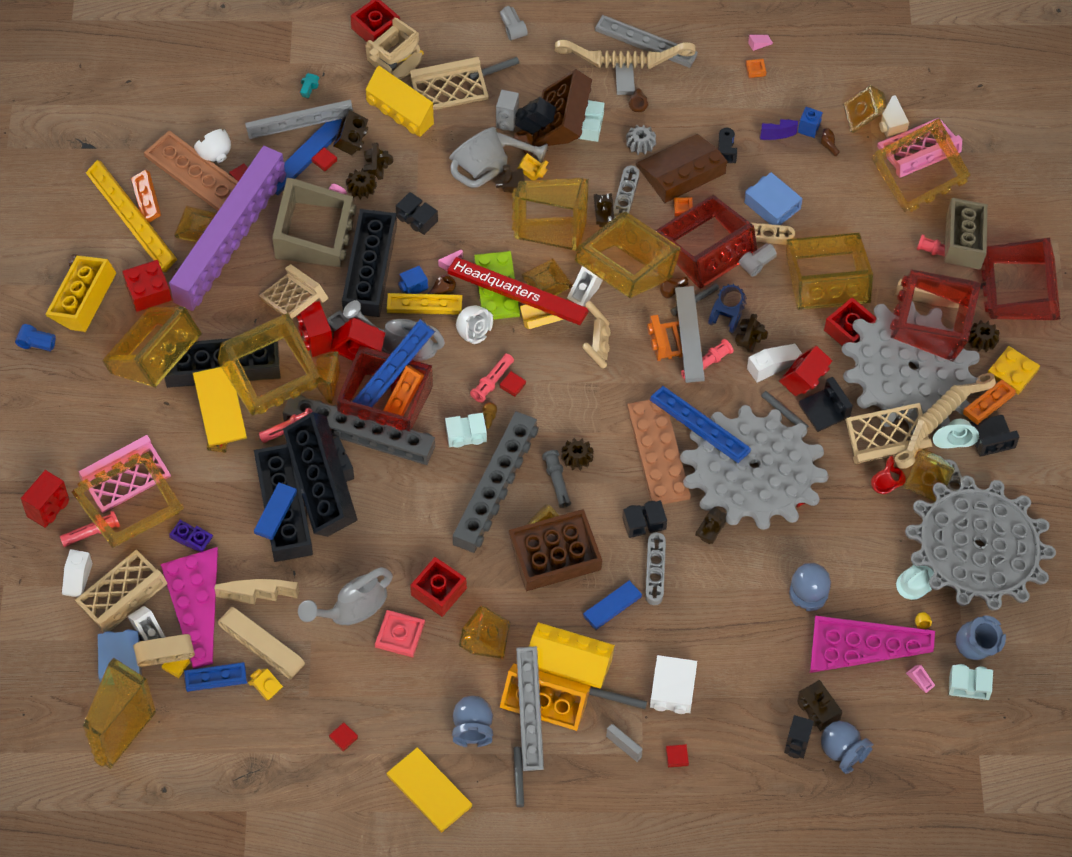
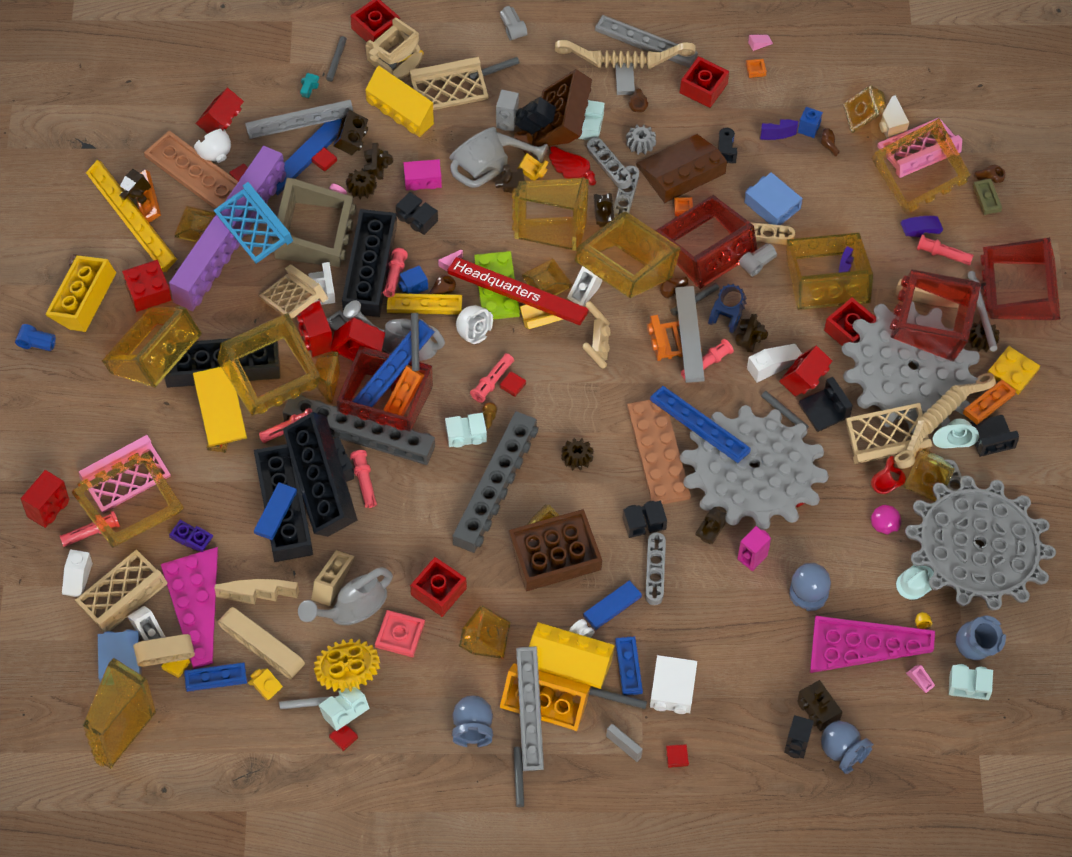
(134, 185): none -> dark brown piece
(220, 112): none -> red brick
(264, 212): none -> dark azure fence
(302, 702): none -> light grey bar
(324, 278): none -> white panel
(331, 578): none -> tan slope
(332, 70): none -> dark grey bar
(344, 707): none -> light aqua brick
(346, 665): none -> yellow gear
(362, 471): none -> coral pin
(396, 266): none -> coral pin
(415, 341): none -> dark grey bar
(422, 175): none -> dark pink brick
(429, 789): yellow tile -> none
(555, 470): dark grey pin -> none
(571, 165): none -> red animal
(581, 628): none -> white wheel
(610, 162): none -> light grey beam
(628, 666): none -> blue tile
(704, 82): none -> red brick
(754, 548): none -> dark pink brick
(846, 260): none -> dark purple slope
(886, 519): none -> dark pink hair
(922, 224): none -> dark purple slope
(966, 233): dark tan brick -> none
(984, 316): none -> light grey bar
(987, 196): none -> olive plate
(992, 172): none -> reddish brown animal

